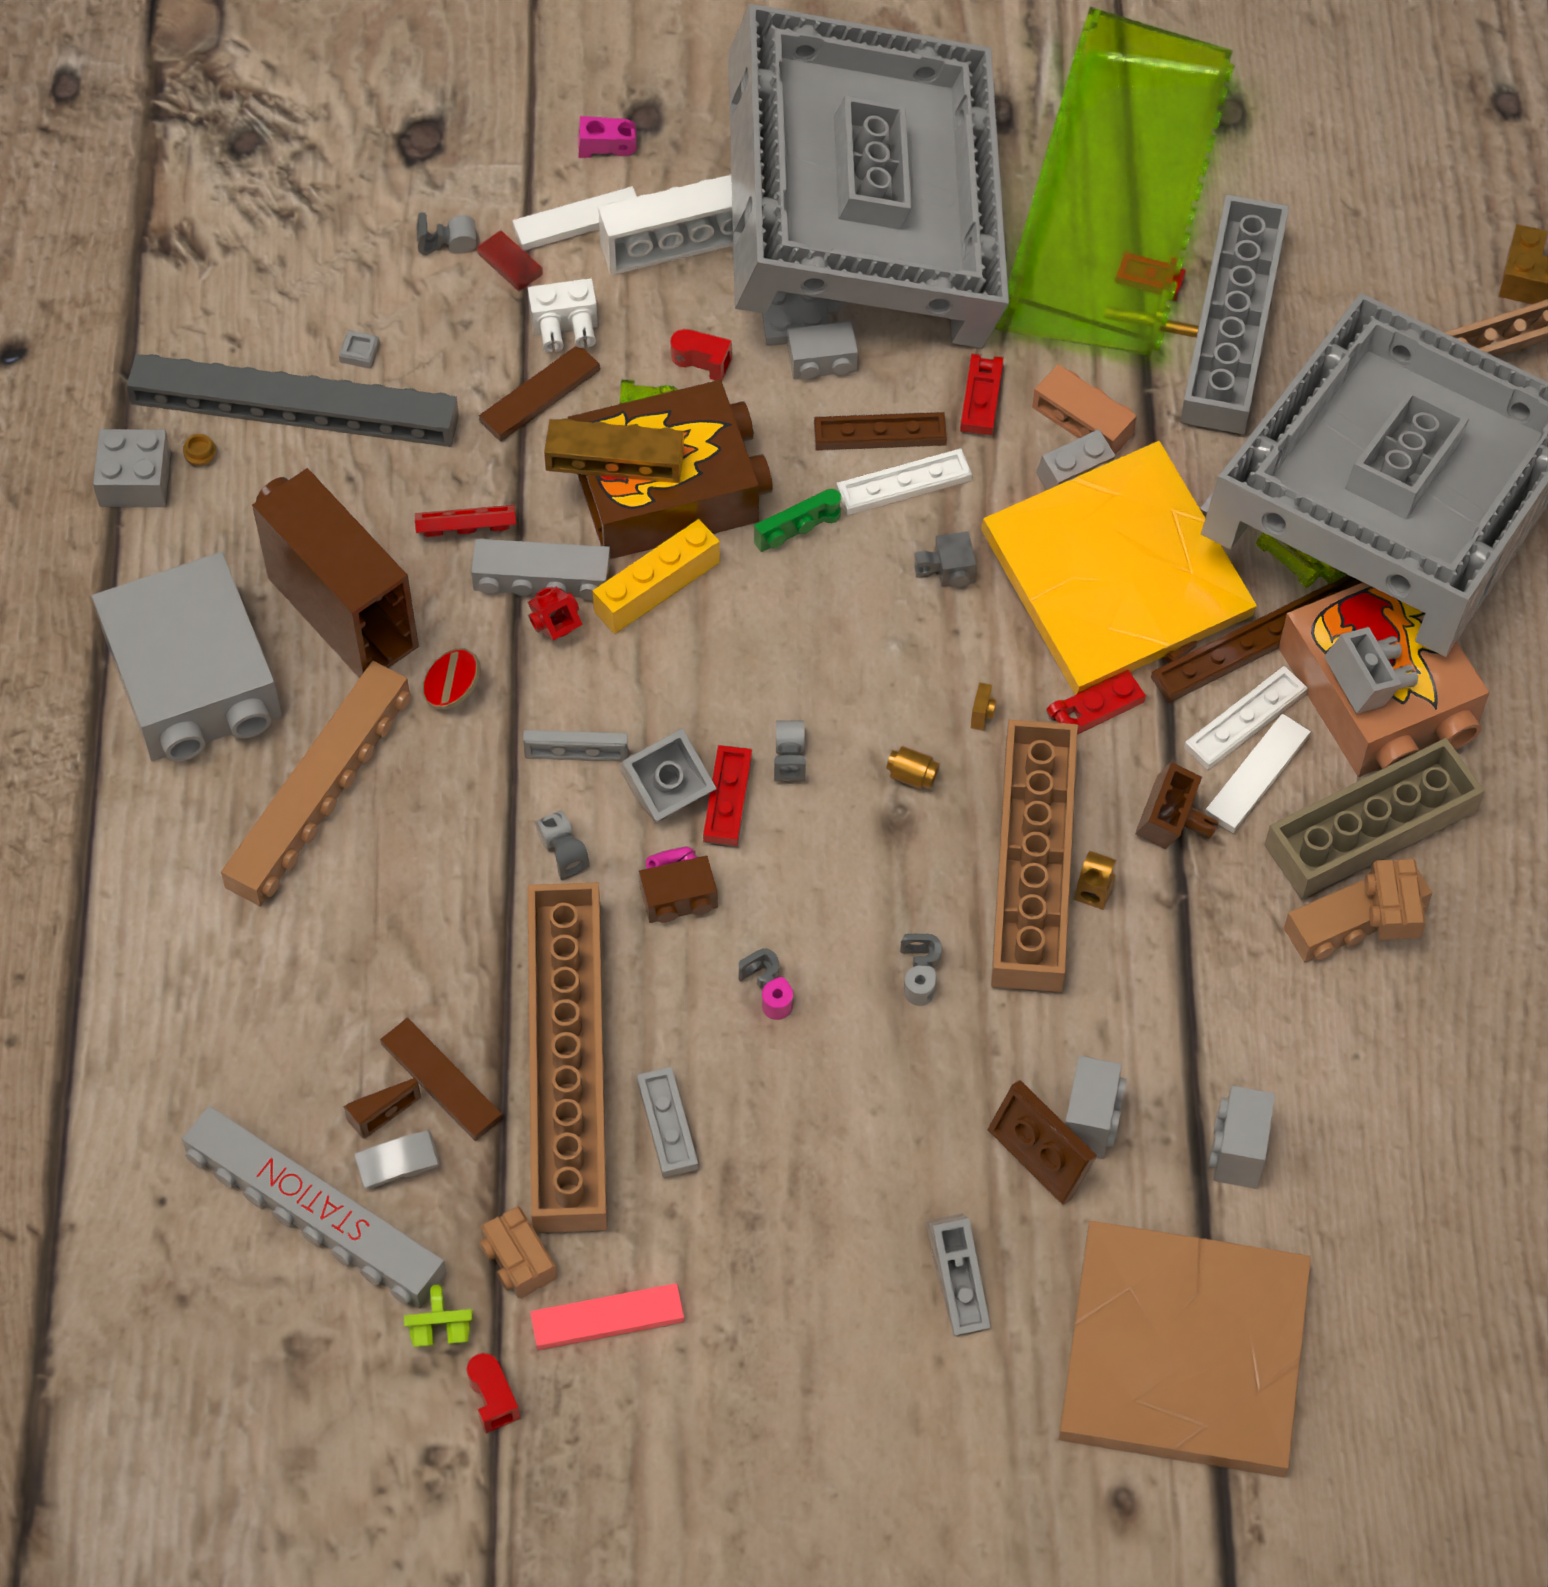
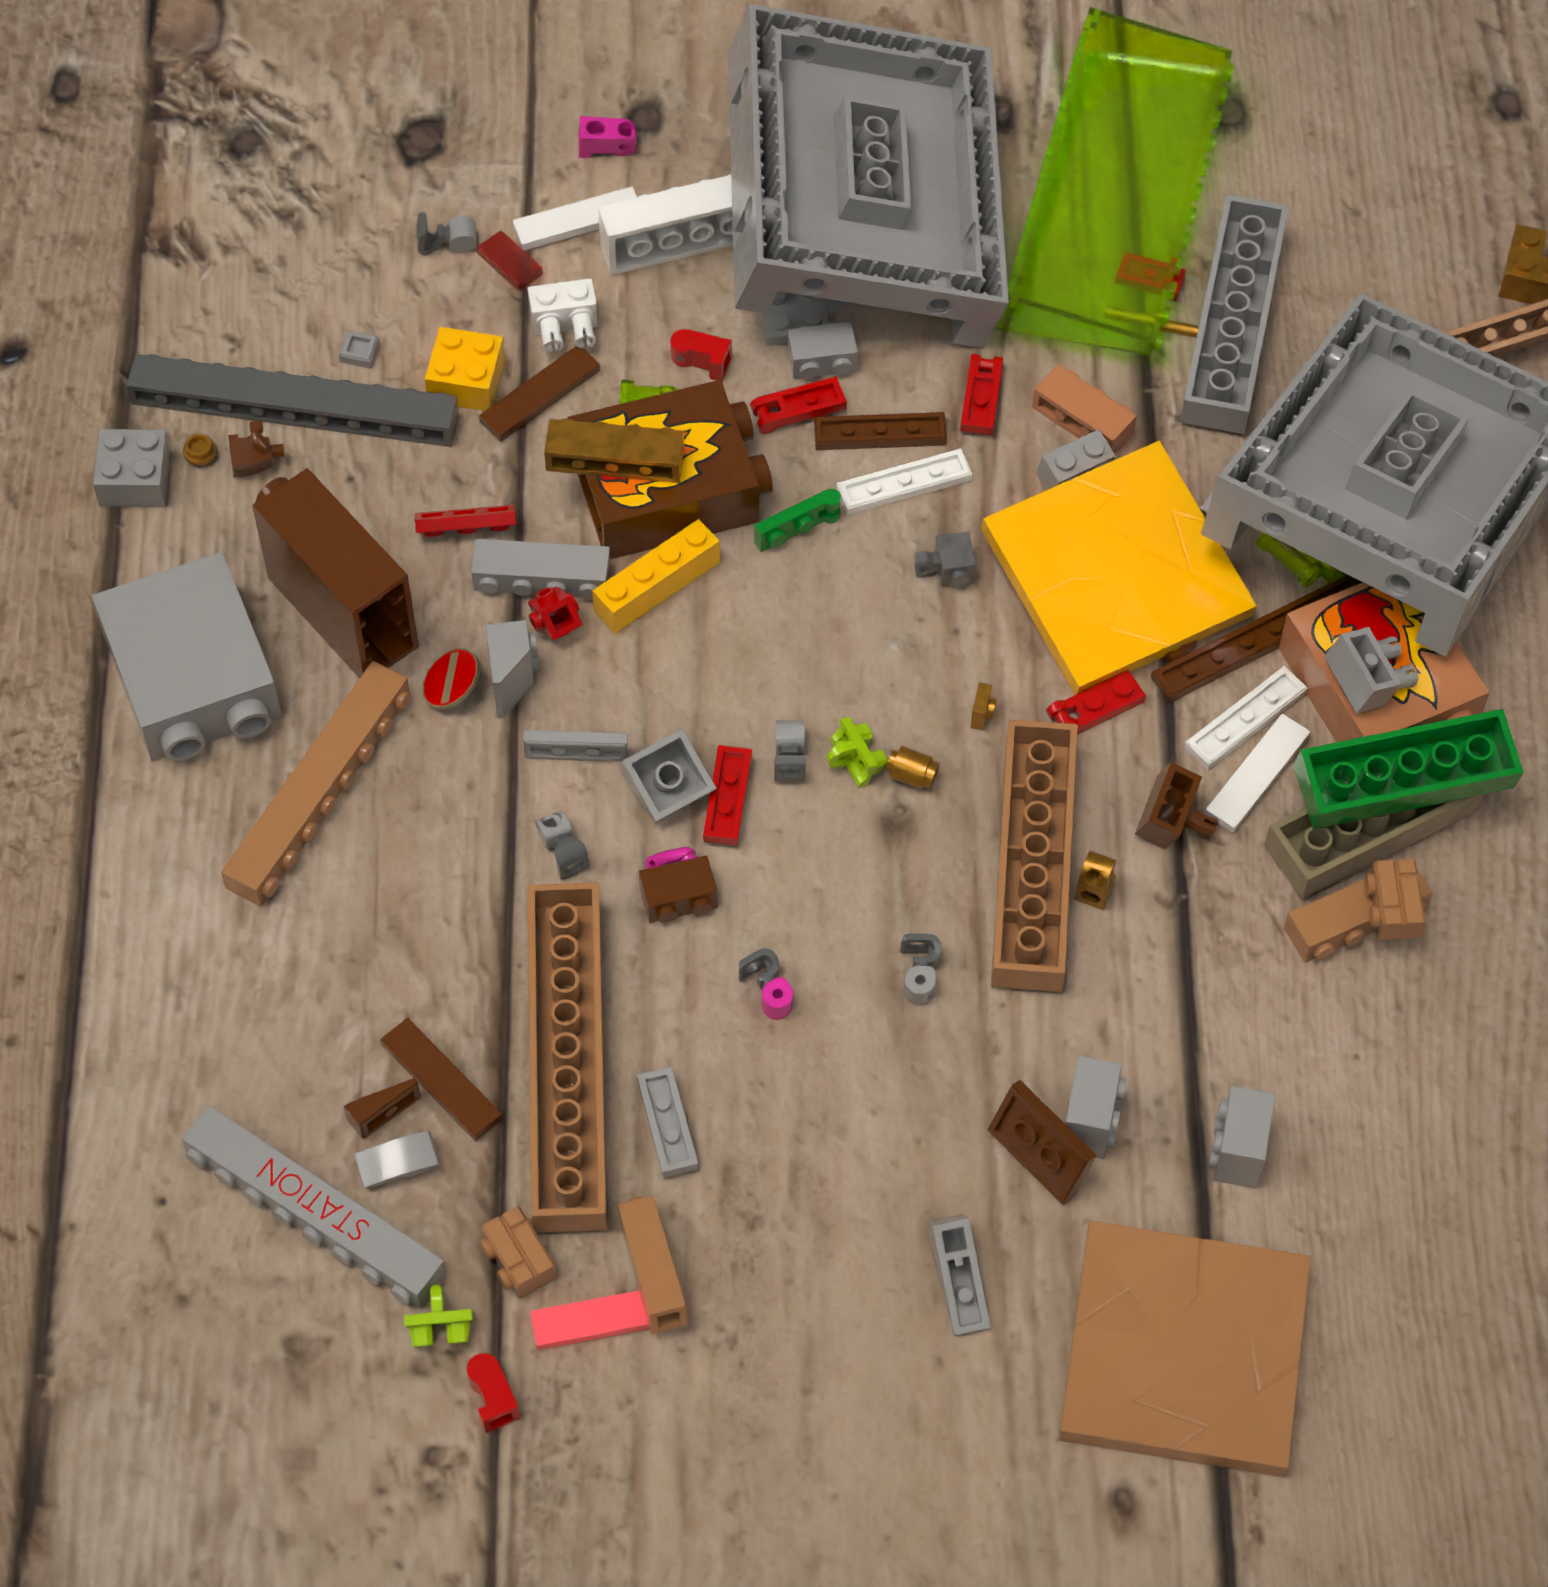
(253, 453): none -> reddish brown piece
(466, 367): none -> yellow brick
(511, 662): none -> light grey slope
(652, 1264): none -> medium nougat brick
(798, 404): none -> red plate
(852, 739): none -> lime hips
(1408, 768): none -> green brick

